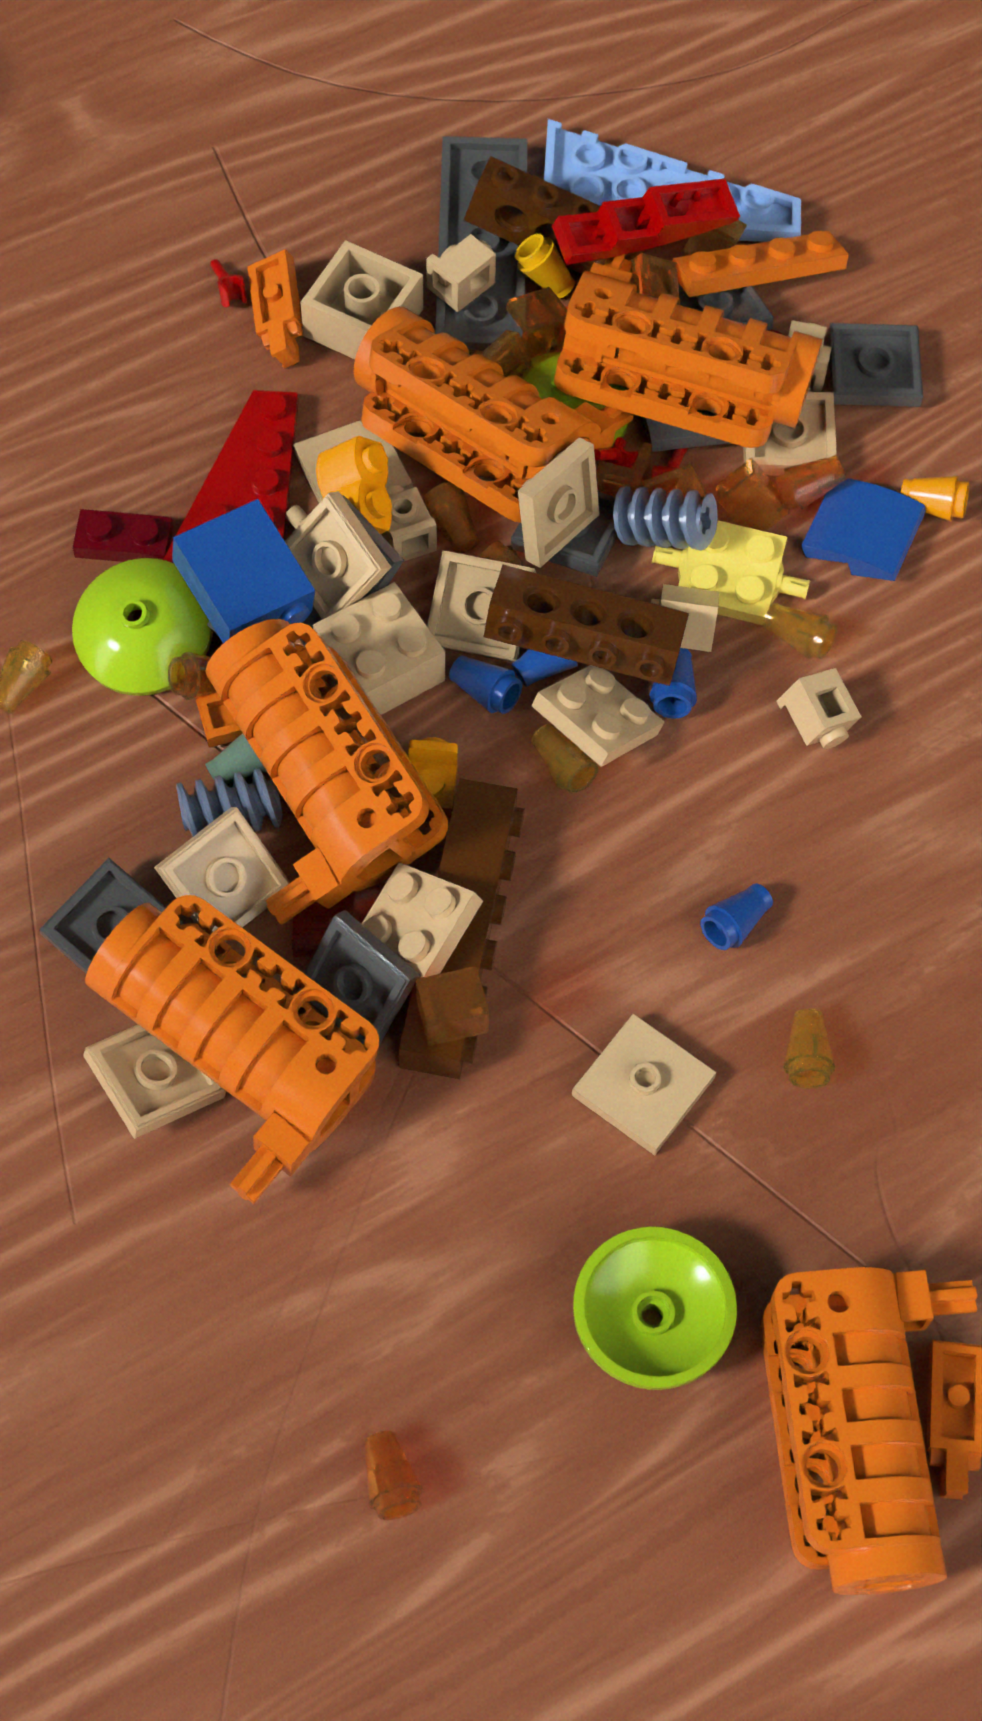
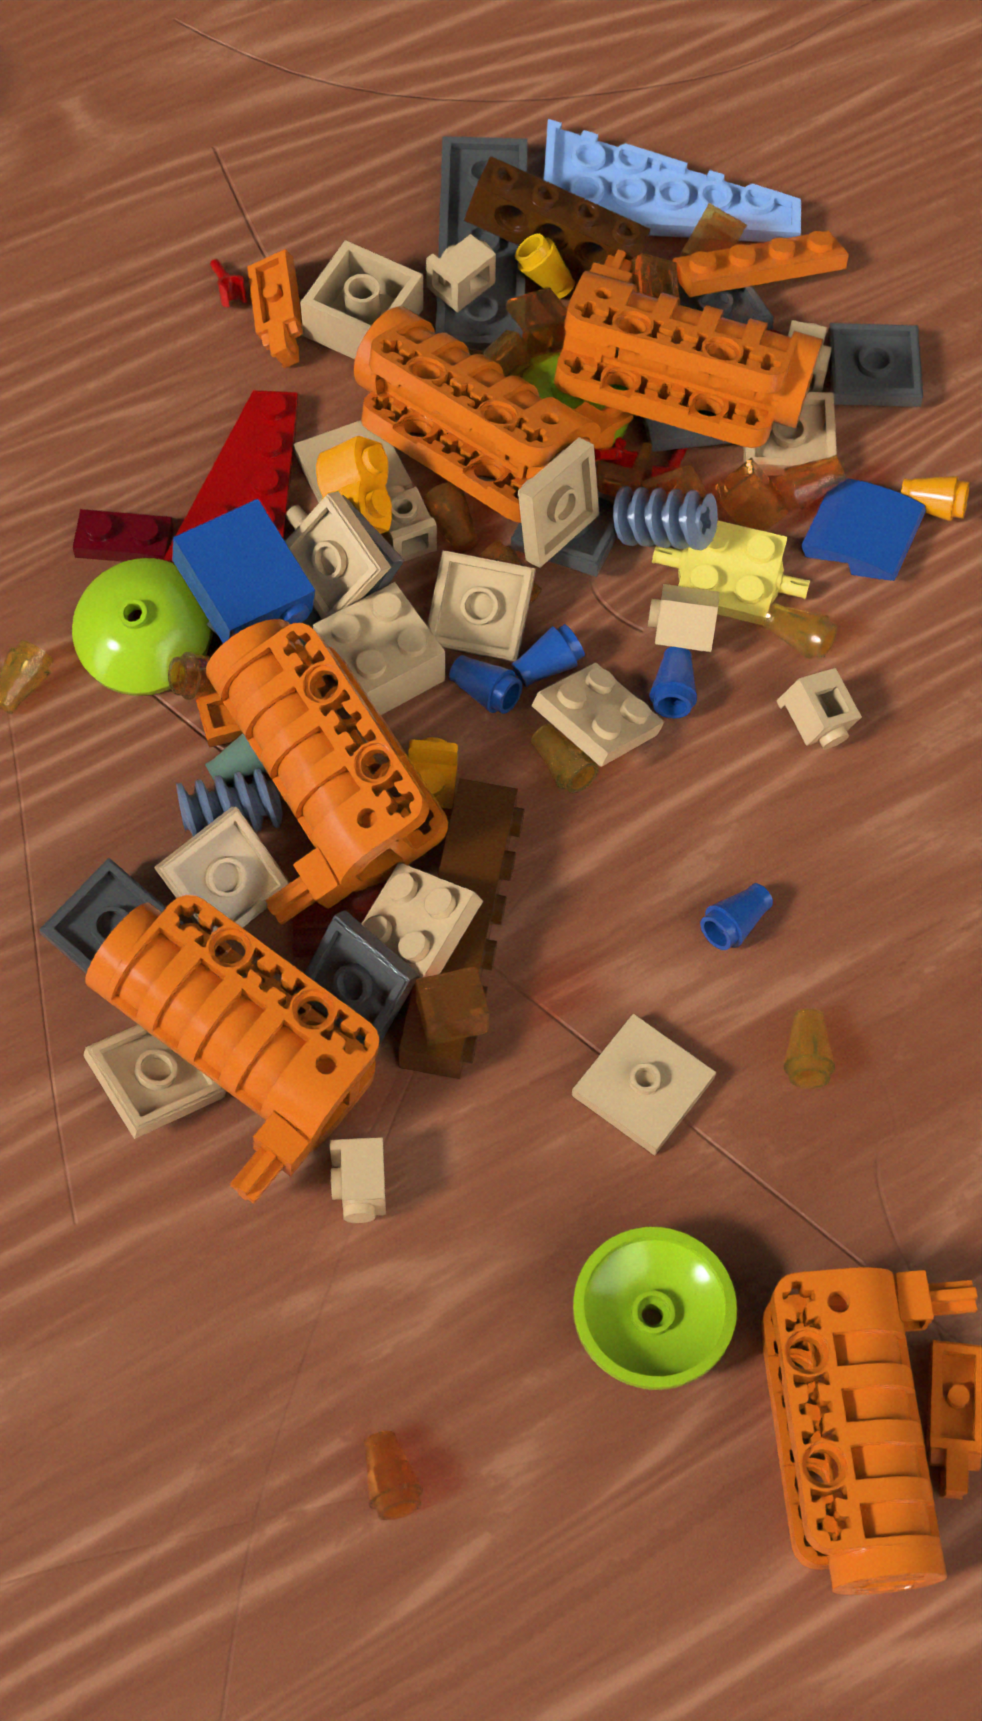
(358, 1178): none -> tan brick
(585, 625): reddish brown brick -> none
(646, 222): red slope -> none

